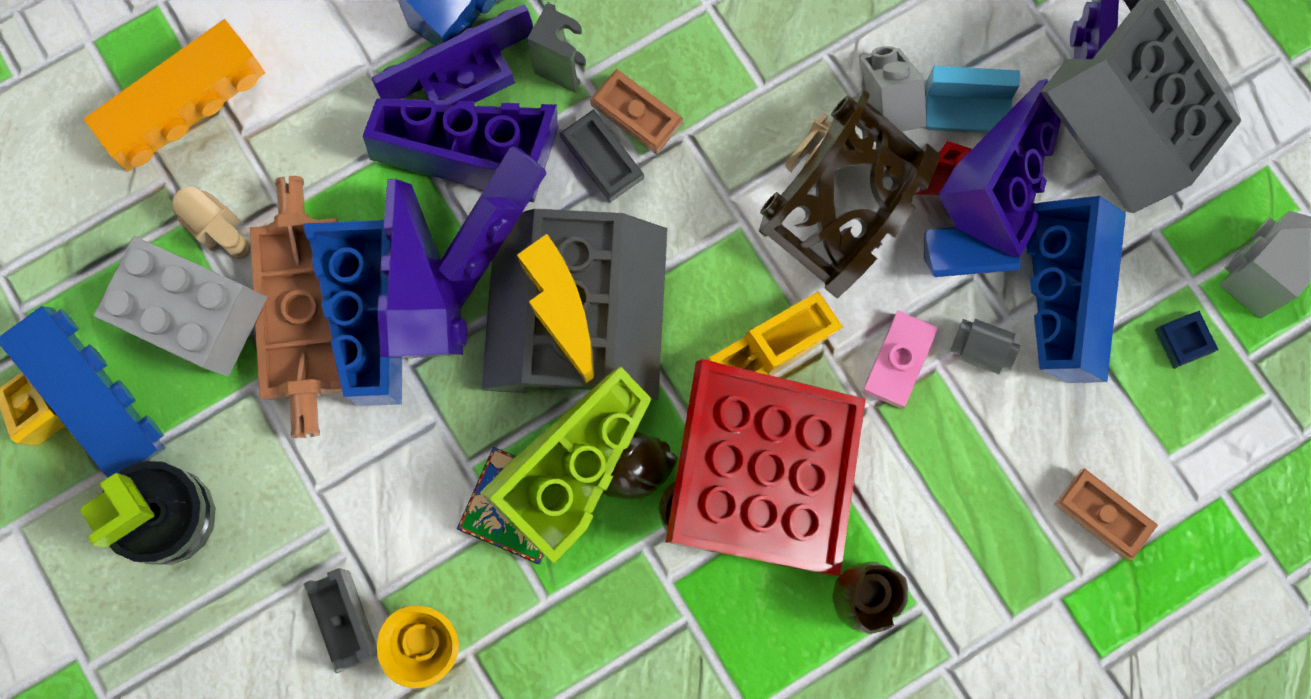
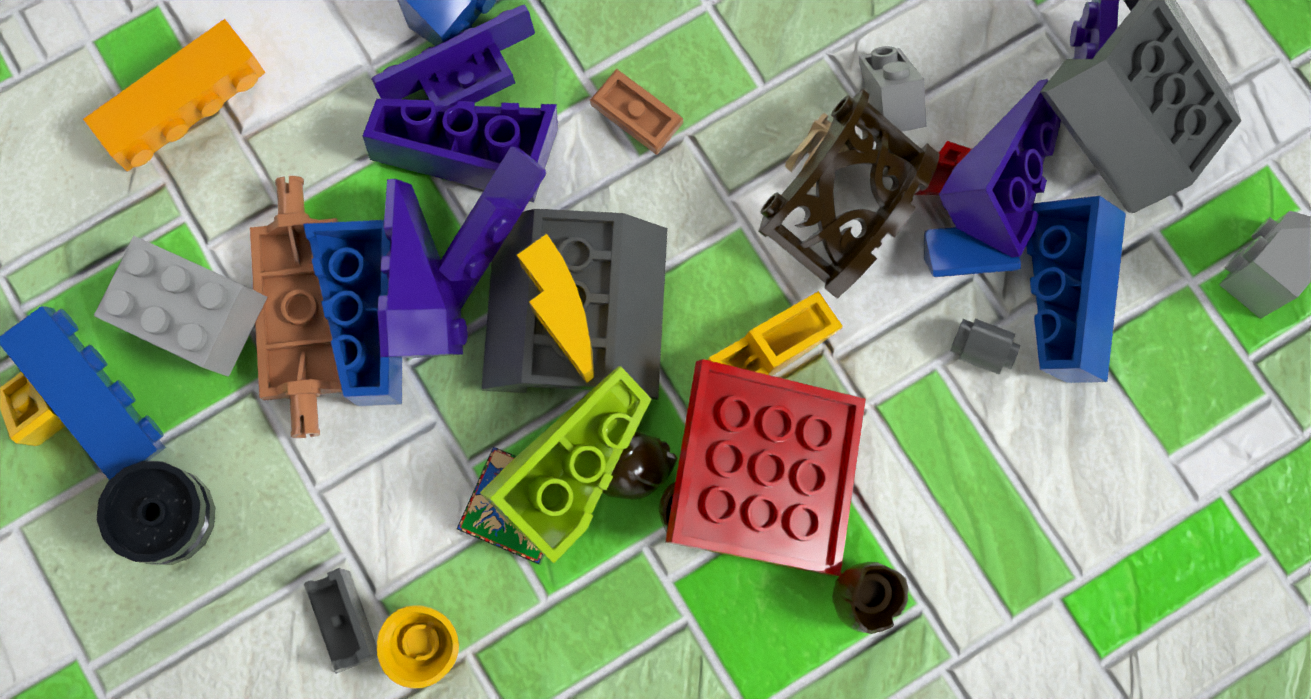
(115, 511): lime panel -> none
(209, 221): tan arm -> none
(551, 53): dark grey hinge -> none
(602, 155): dark grey tile -> none
(900, 359): bright pink plate -> none
(968, 98): medium azure panel -> none
(1106, 514): nougat plate -> none
(1186, 339): dark blue tile -> none

